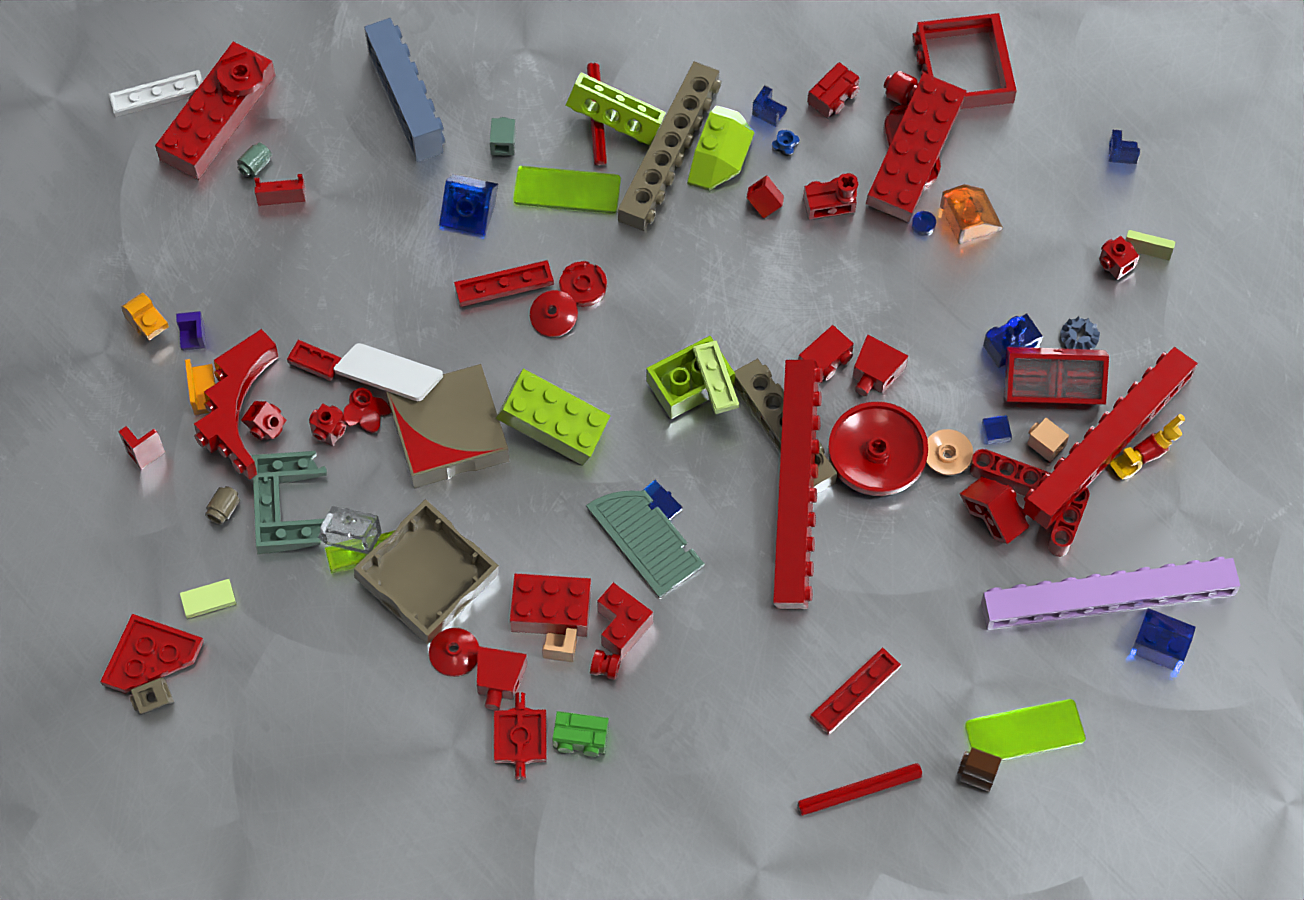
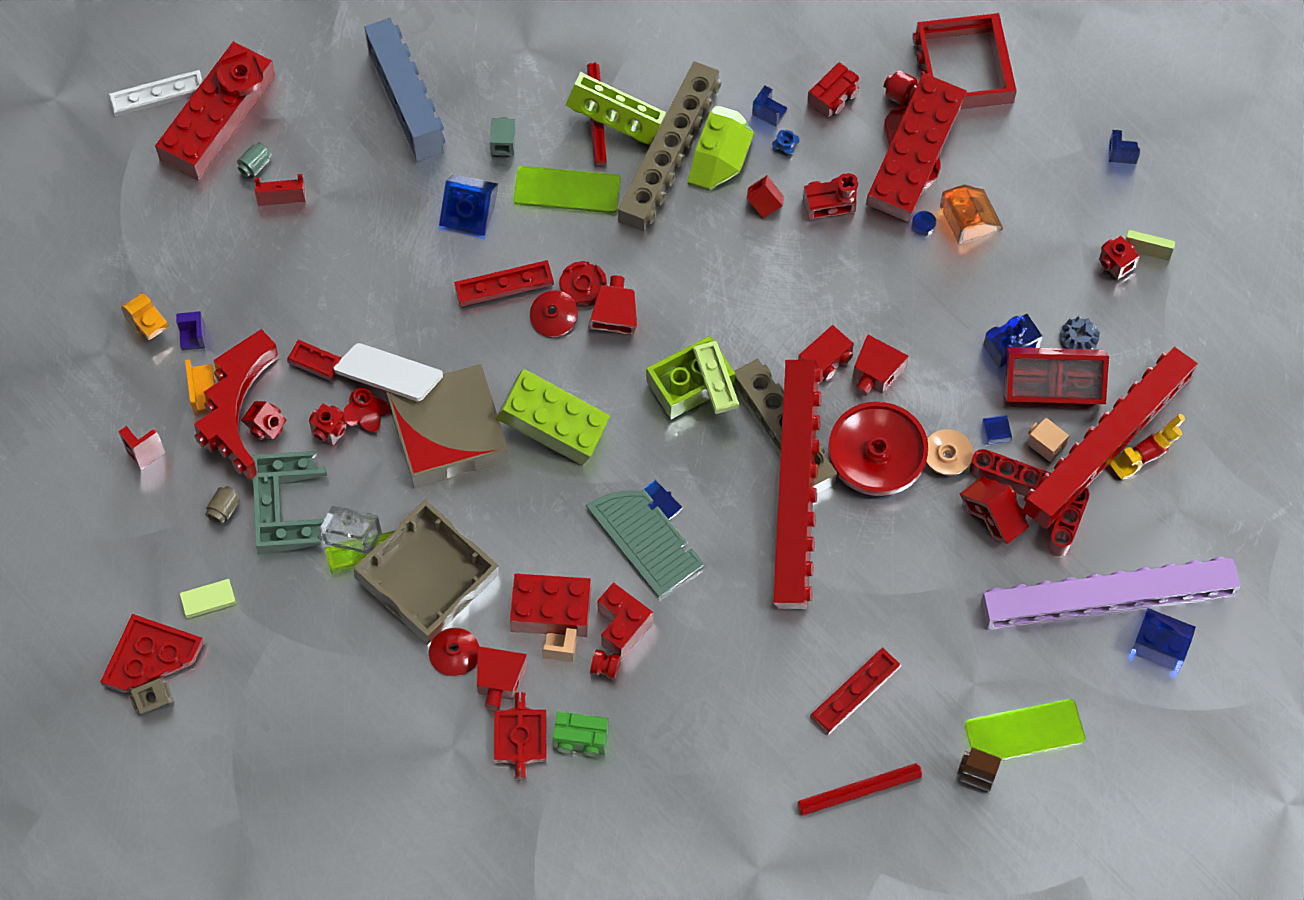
(614, 308): none -> red torso

